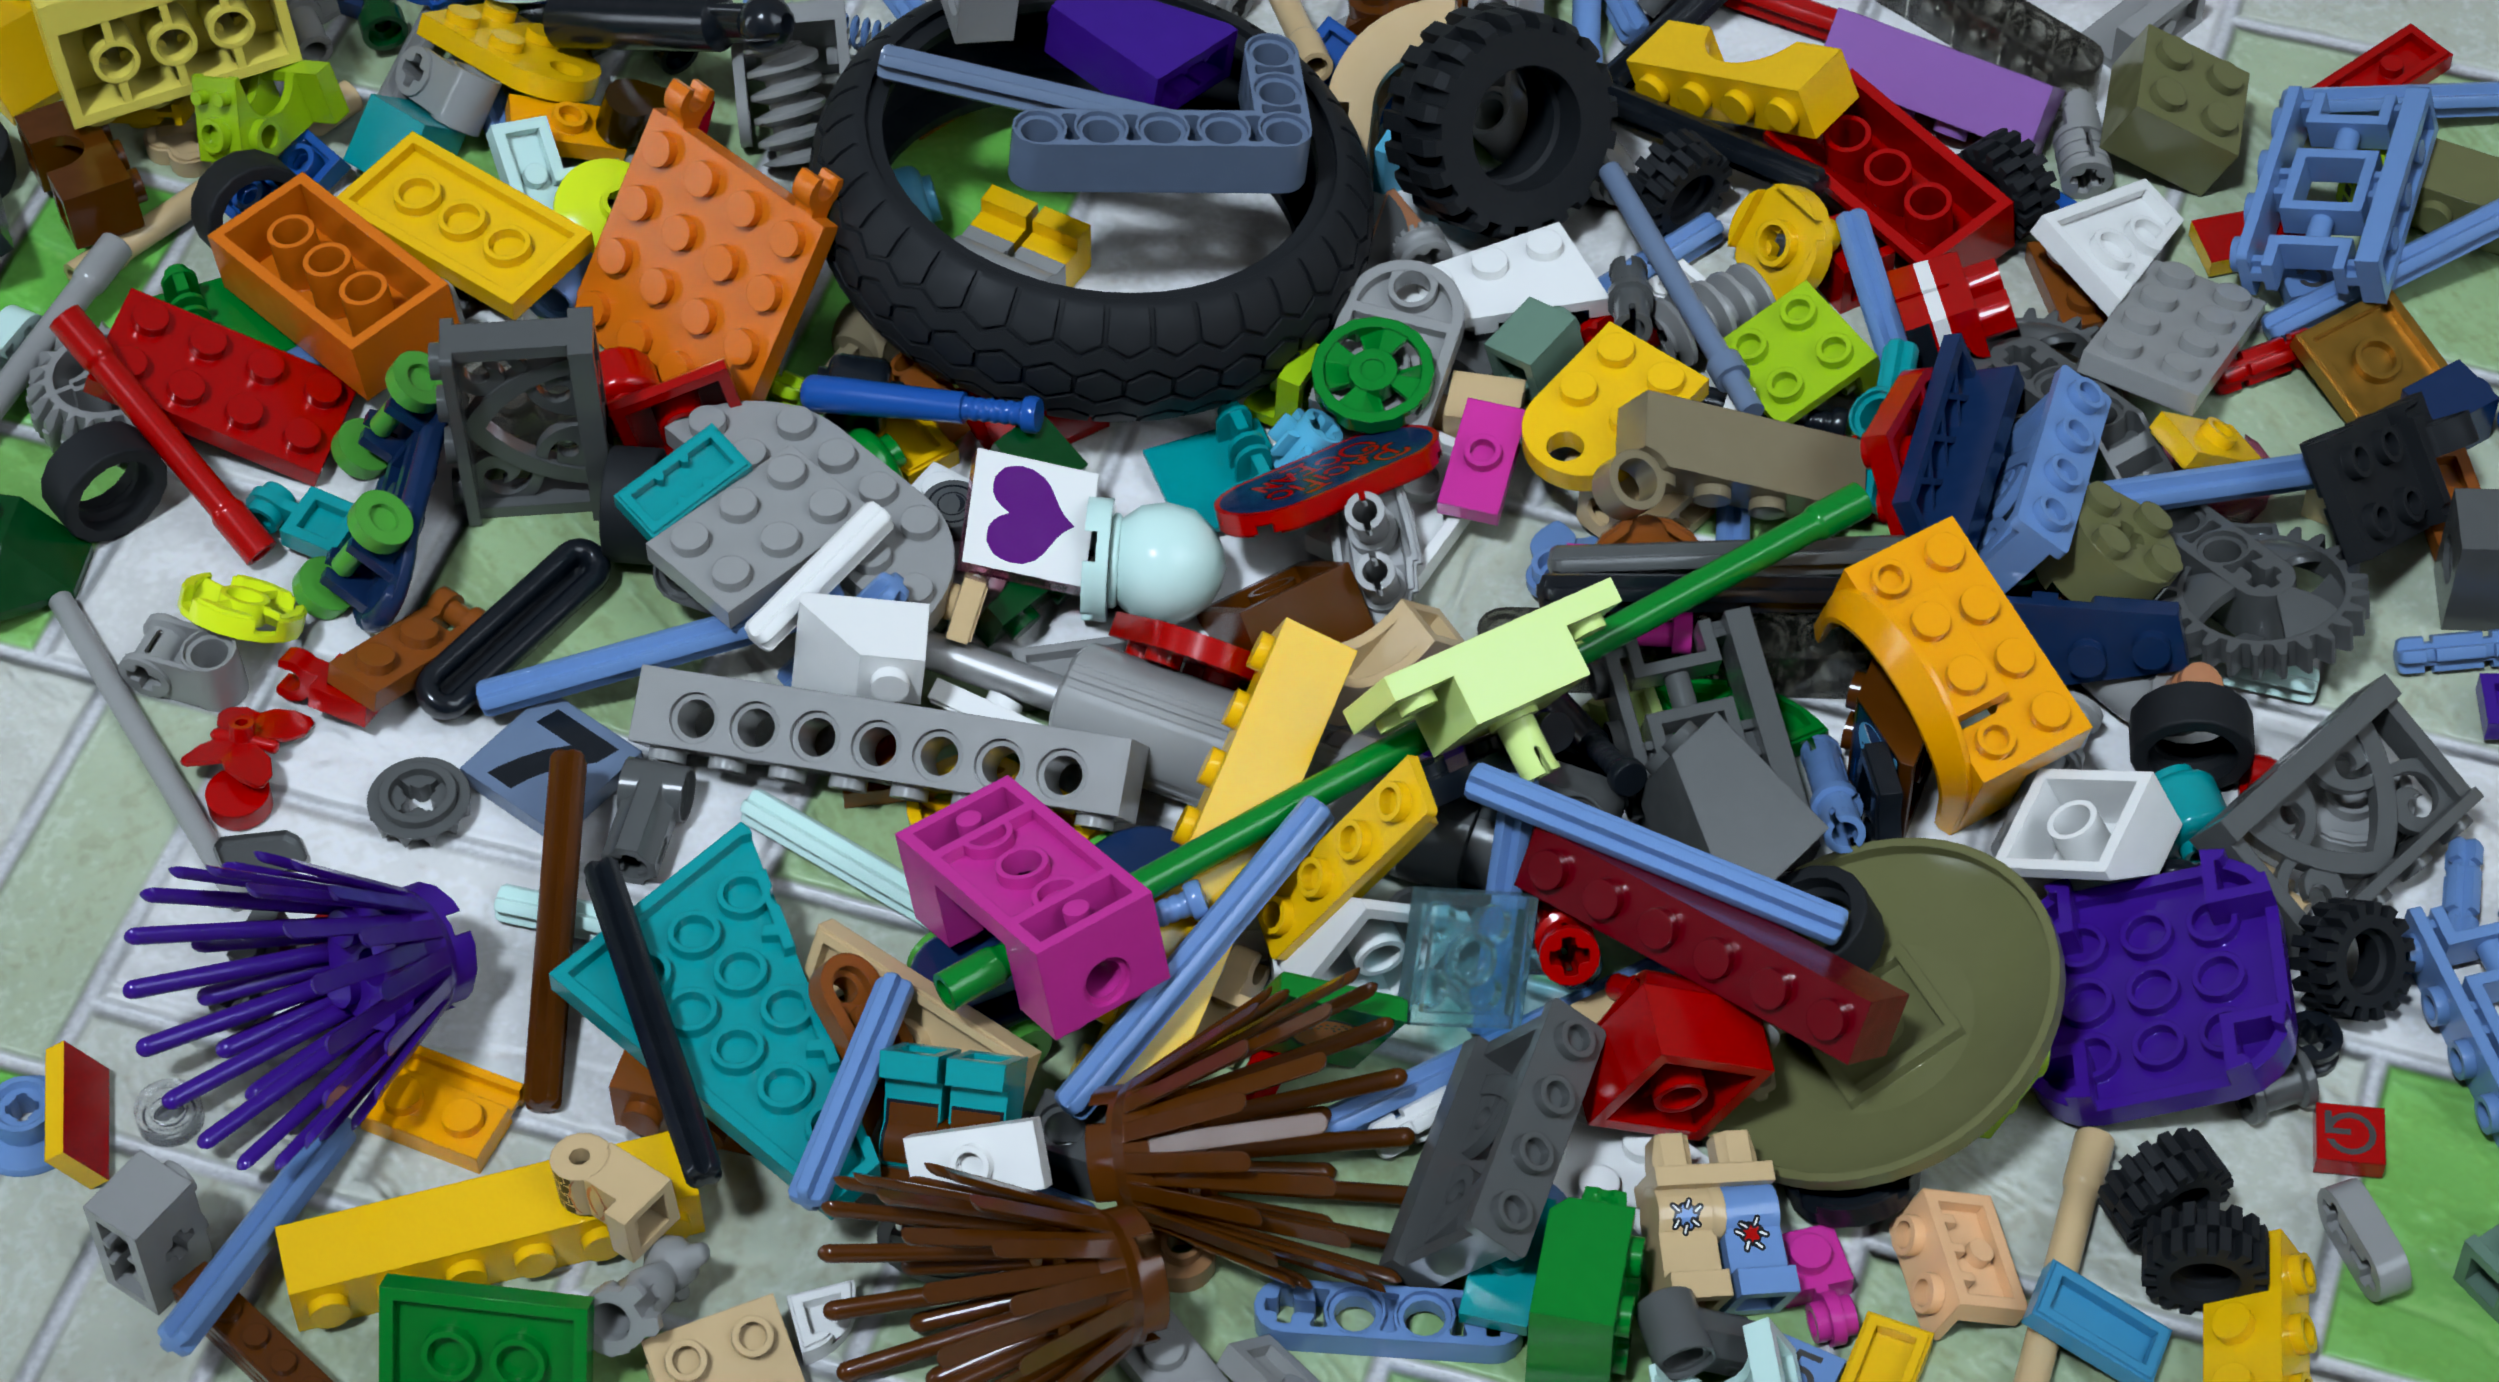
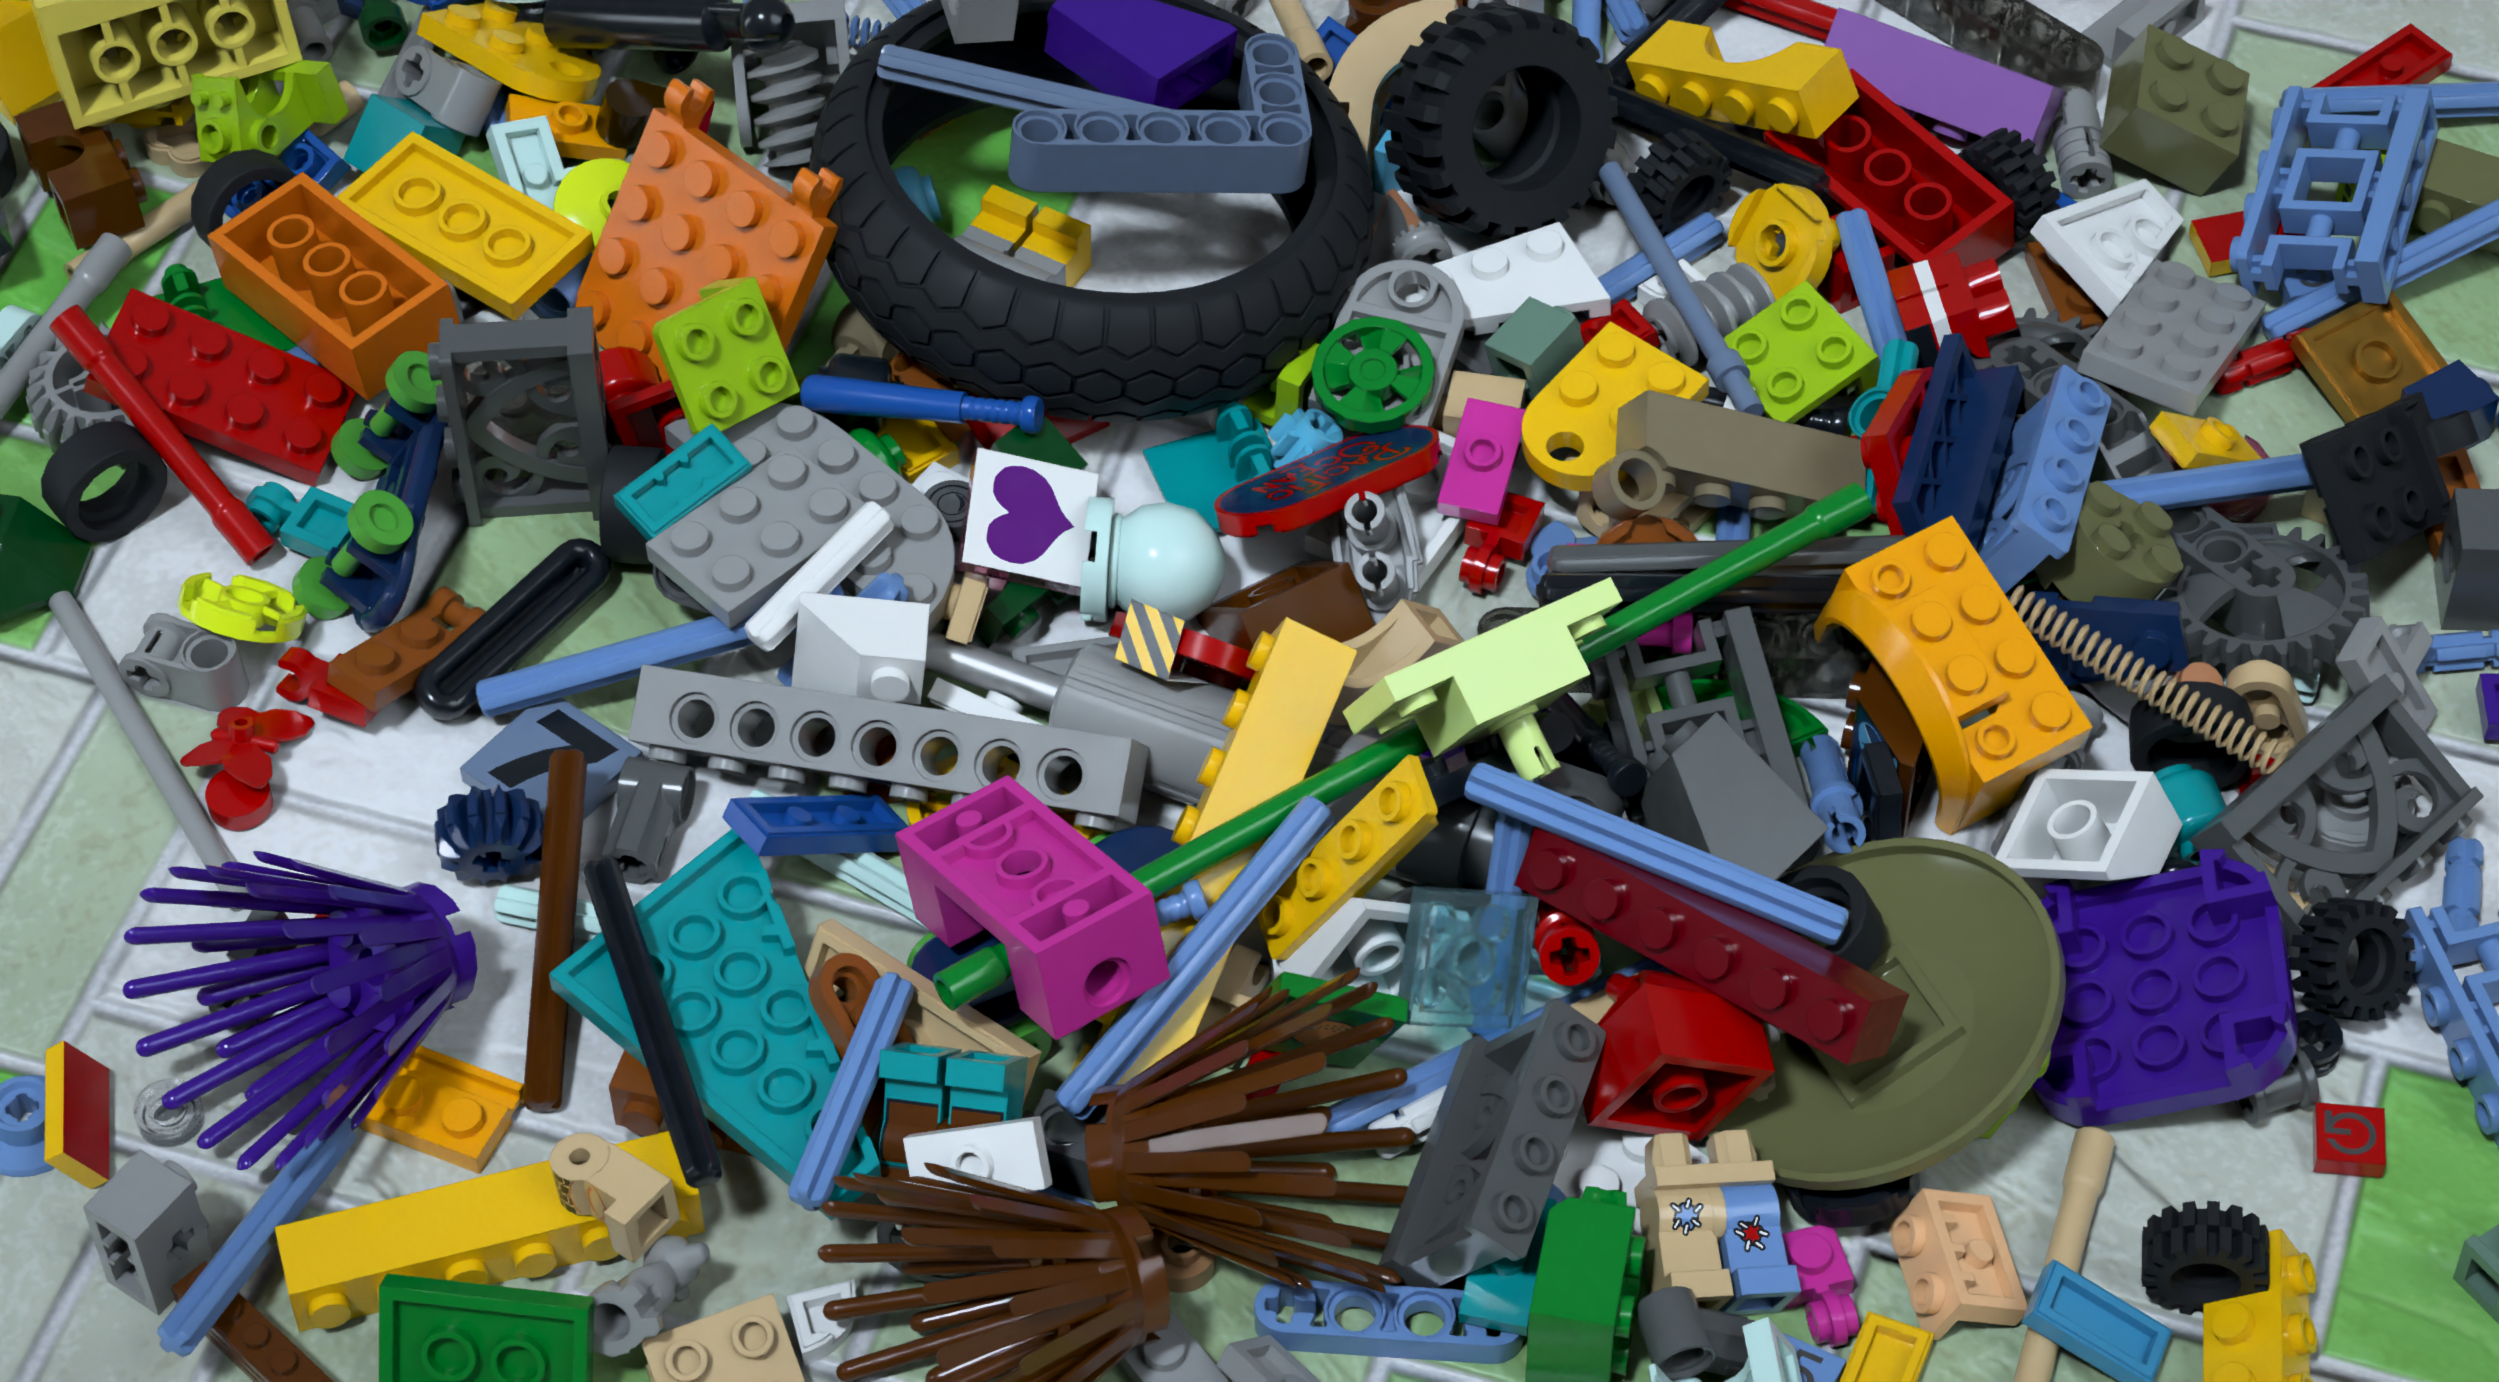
(241, 847): dark grey piece -> none
(421, 780): dark grey gear -> none
(489, 834): none -> dark blue gear
(725, 355): none -> lime bracket
(814, 824): none -> blue tile
(1151, 642): none -> sticker
(1490, 544): none -> red plate
(1631, 296): dark grey pin -> none
(2139, 688): none -> tan piece
(2160, 1176): black tyre -> none
(2272, 701): none -> tan plate
(2364, 1240): light grey beam -> none
(2393, 651): none -> light grey hinge

